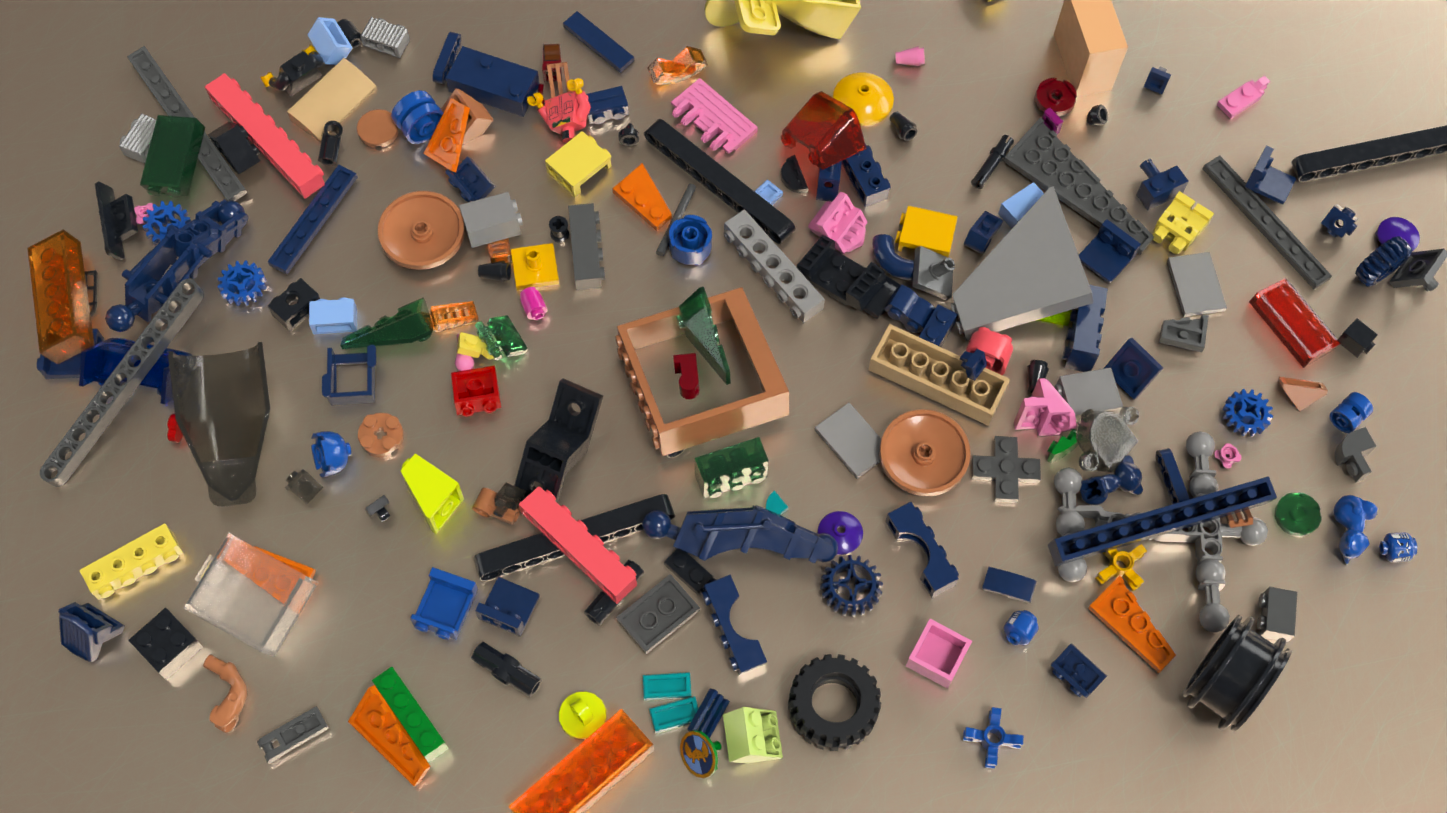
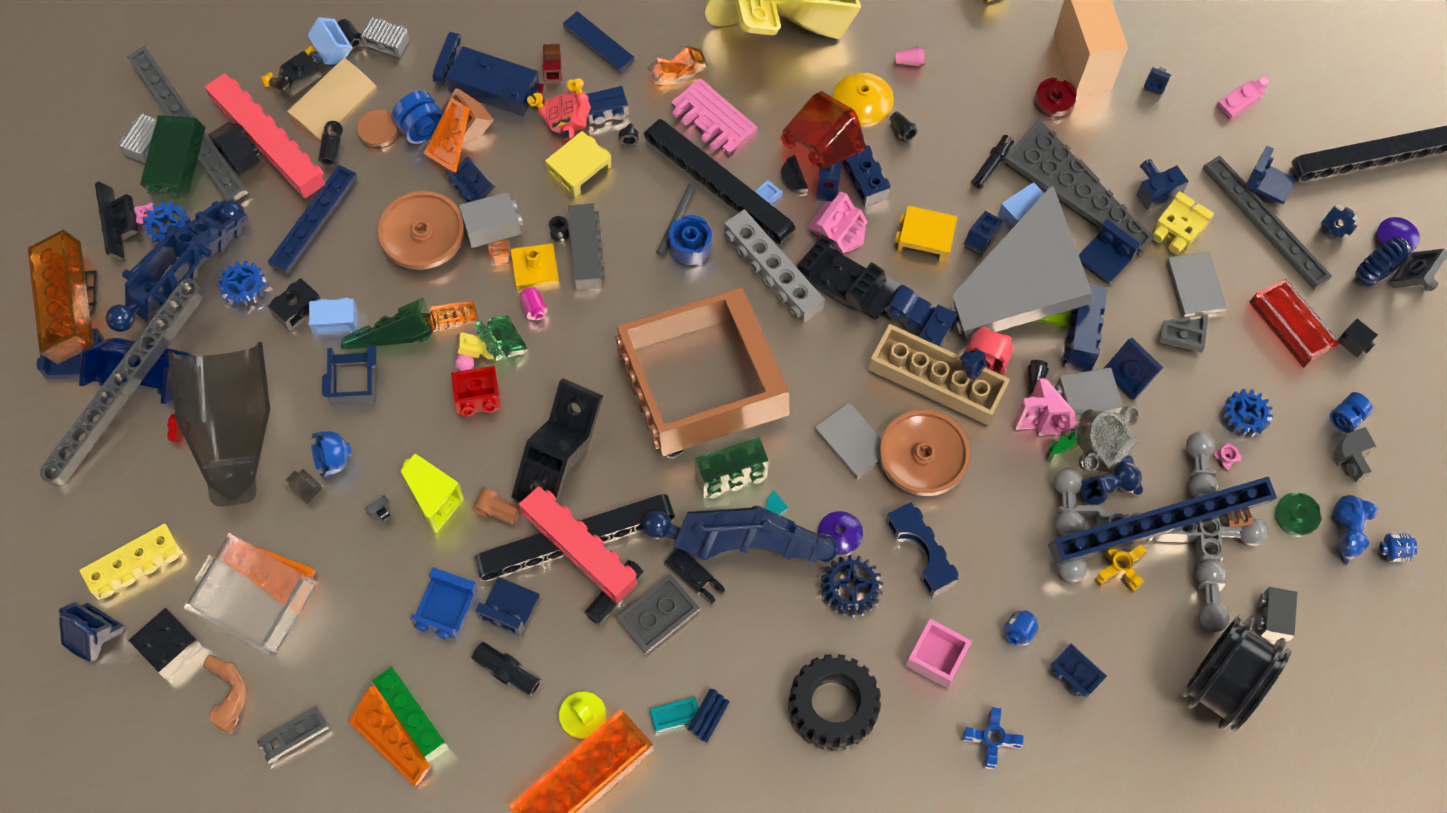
(380, 422): nougat plate -> none
(495, 271): black cone -> none
(508, 497): clear smoke plate -> none
(557, 66): nougat tile -> none
(643, 197): orange wing -> none
(666, 686): teal tile -> none
(689, 381): dark red leg -> none
(699, 329): clear green wedge -> none
(699, 753): shield -> none
(744, 653): dark blue arch -> none
(752, 735): yellowish green slope -> none
(889, 260): dark blue cylinder -> none
(933, 273): dark grey tile -> none
(1006, 469): dark grey plate -> none
(1009, 584): dark blue slope -> none
(1052, 120): magenta tile -> none
(1097, 115): black tile -> none
(1124, 616): orange wing -> none
(1171, 476): dark blue beam -> none
(1302, 392): nougat slope -> none

